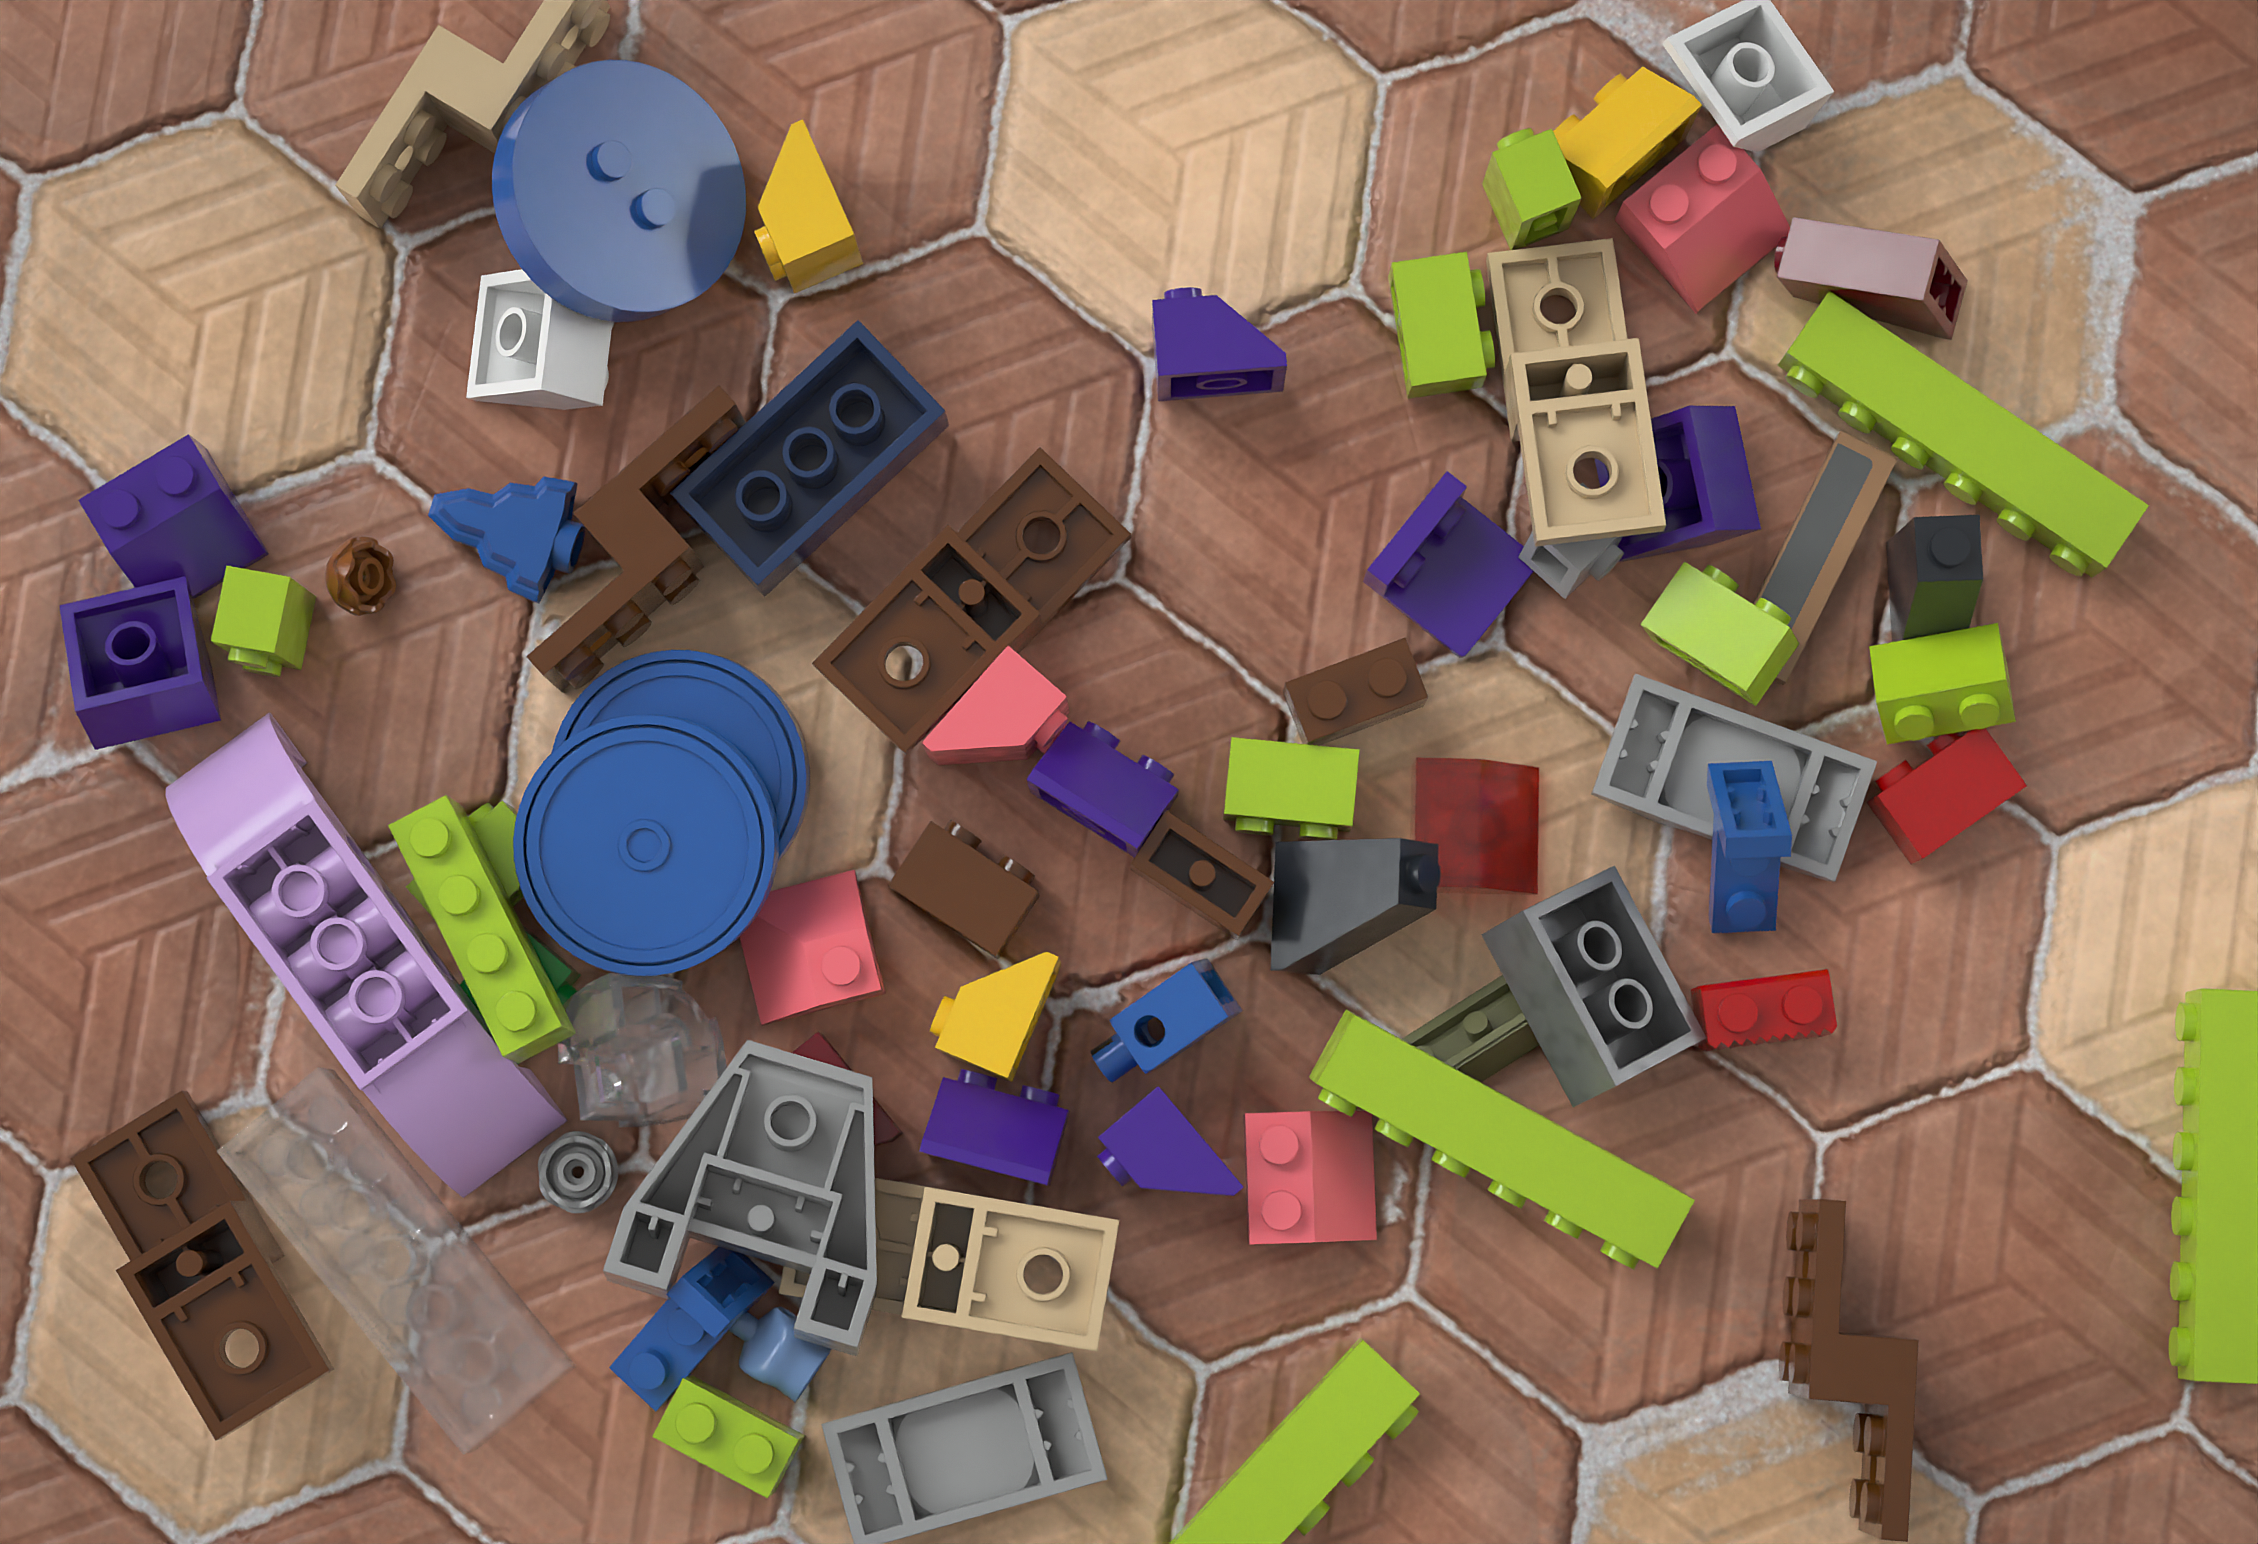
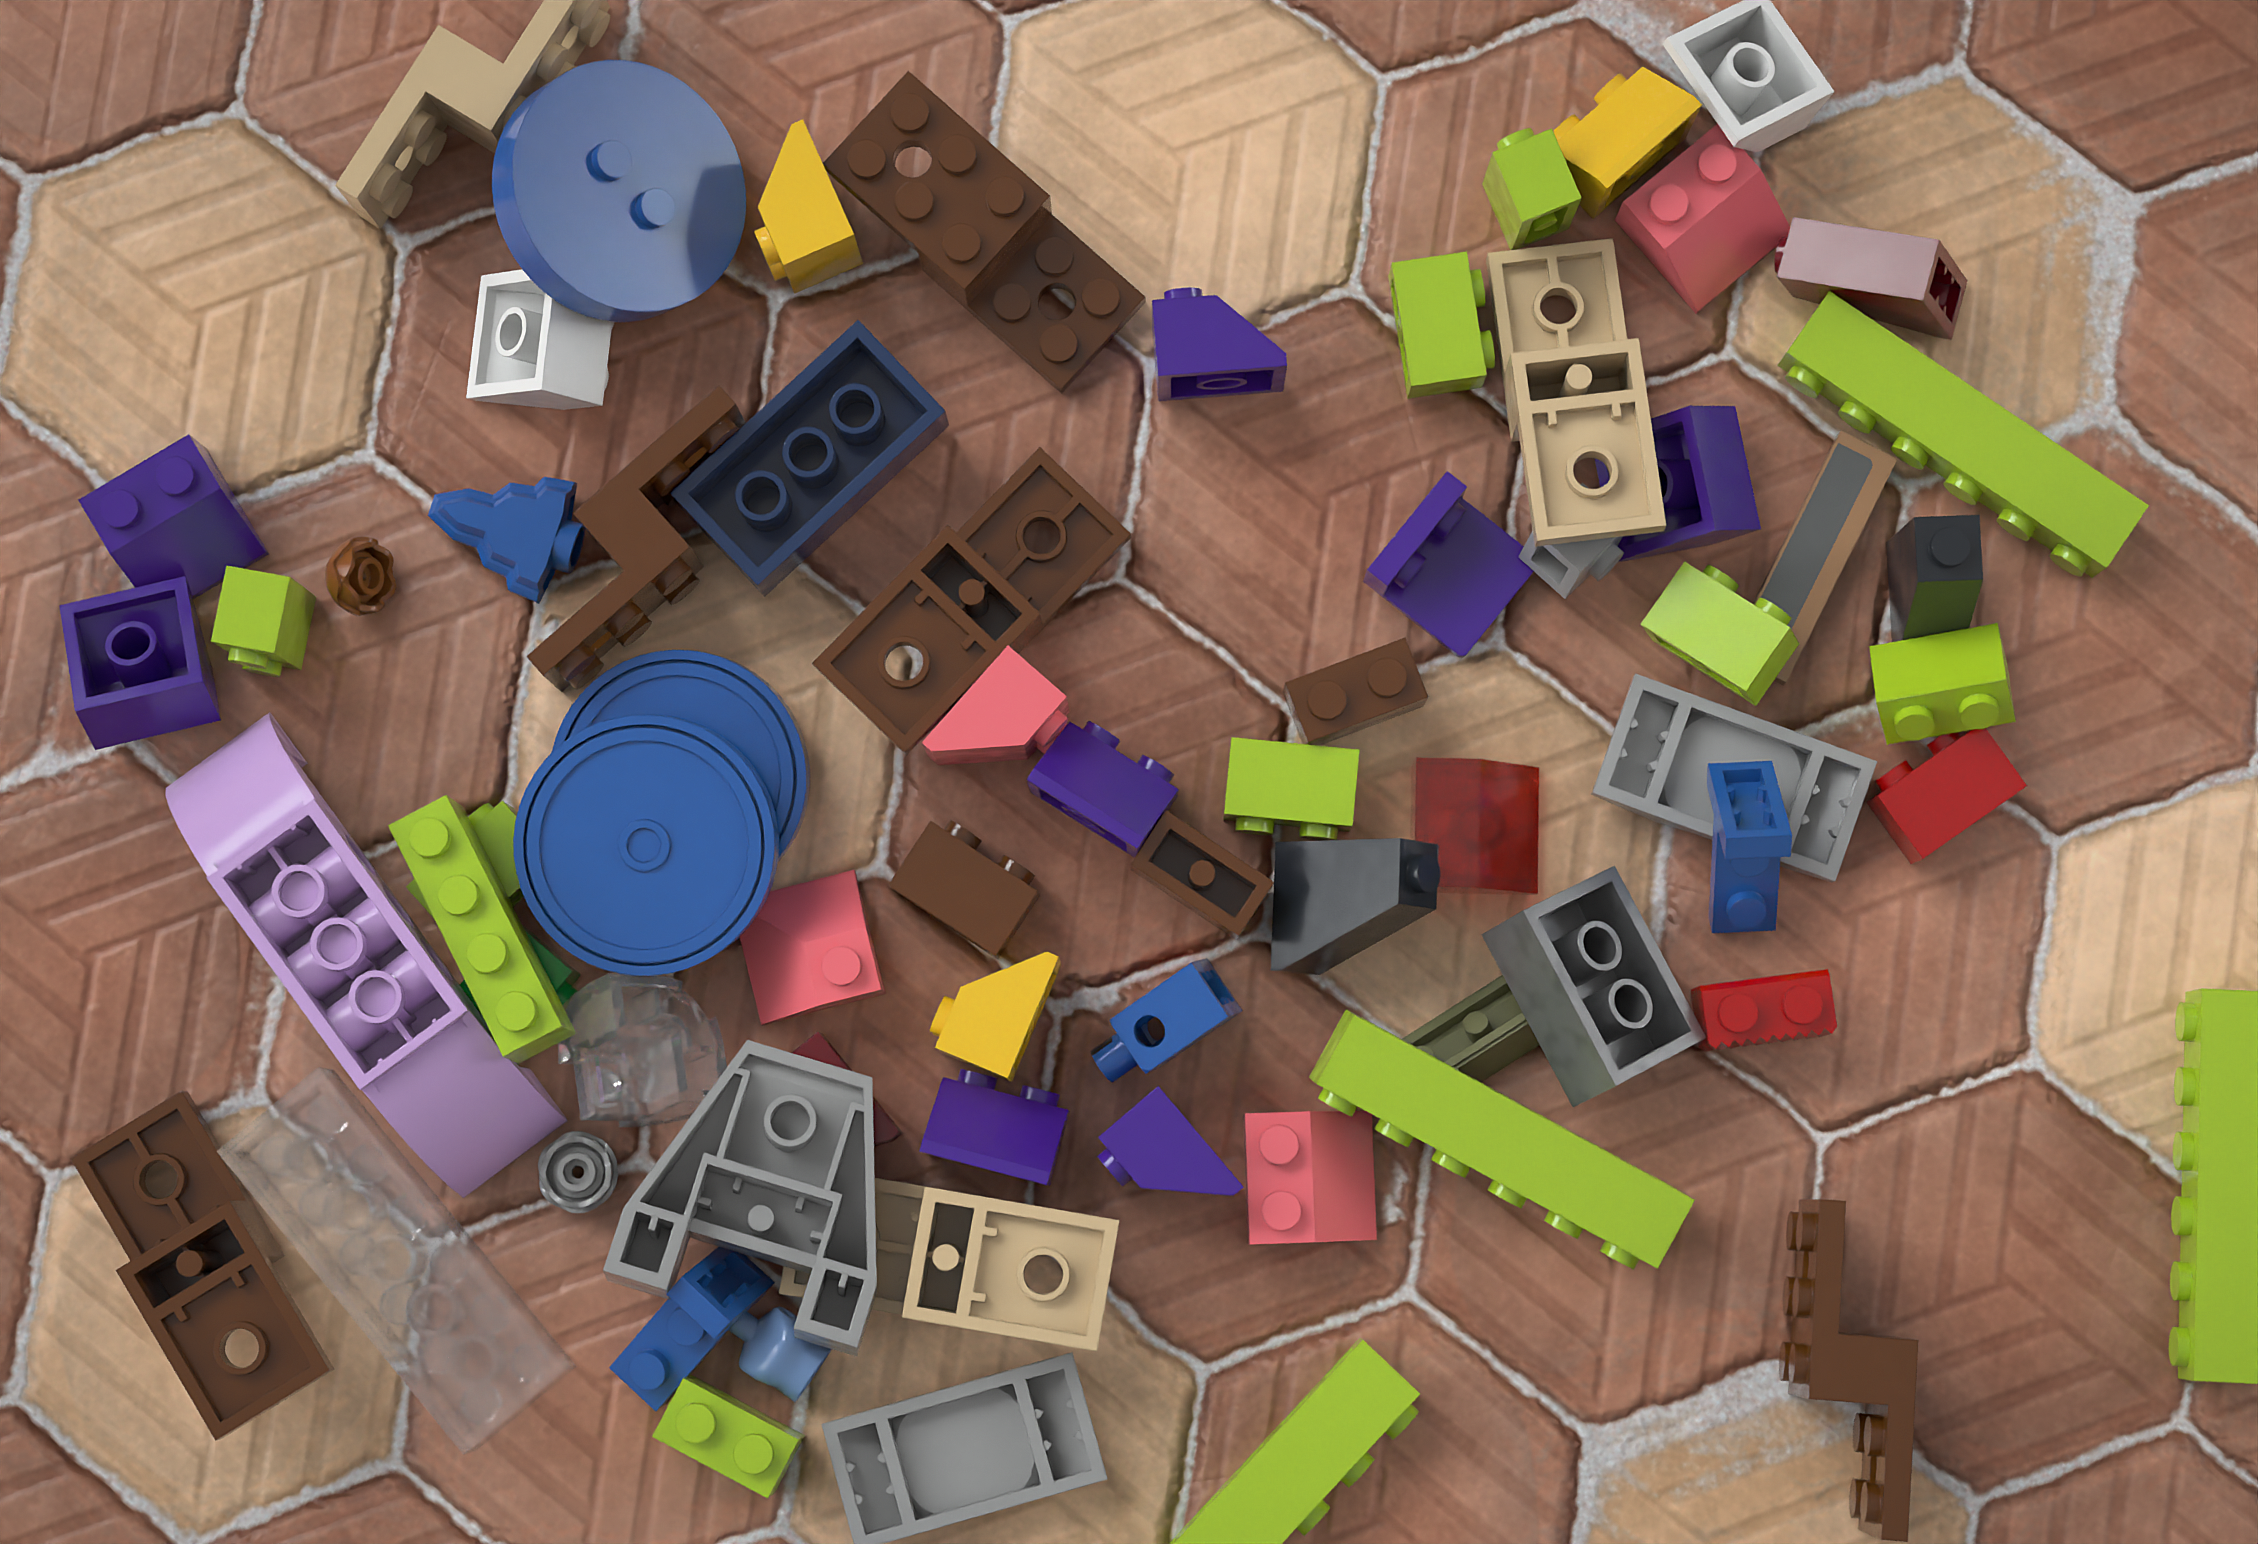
(984, 231): none -> reddish brown bracket

